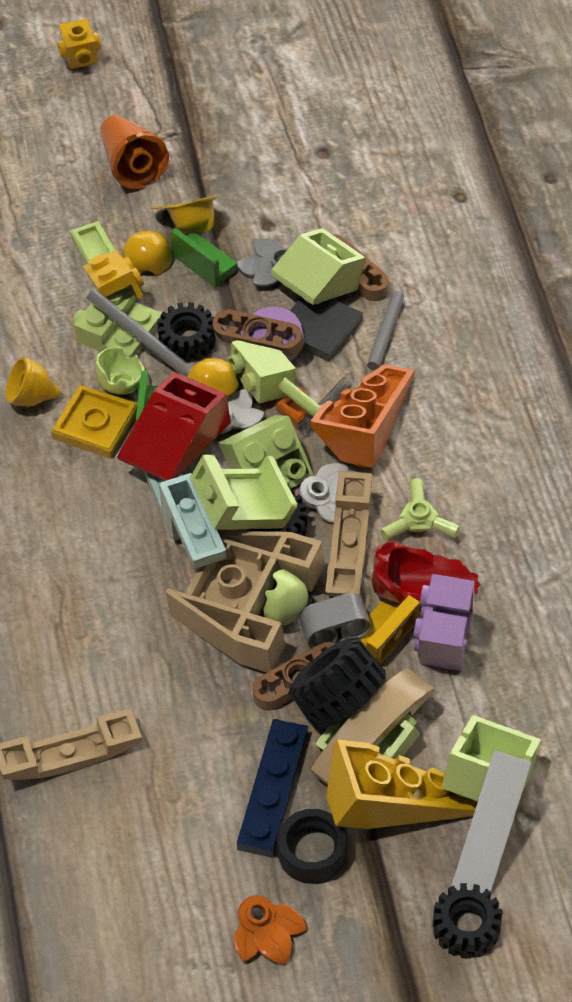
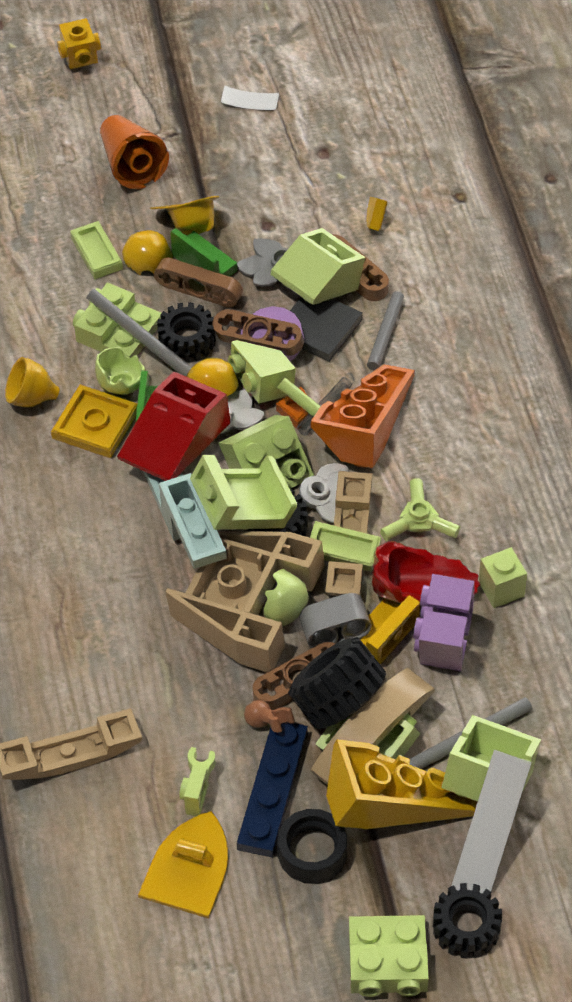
(112, 273): yellow bracket -> none
(189, 867): none -> yellow shield
(194, 788): none -> yellowish green plate
(216, 289): none -> medium nougat beam
(249, 100): none -> white sticker
(260, 714): none -> nougat arm
(268, 934): orange plate -> none
(346, 544): none -> yellowish green tile
(375, 213): none -> yellow tile
(388, 955): none -> yellowish green plate
(444, 748): none -> light grey bar
(502, 577): none -> yellowish green brick

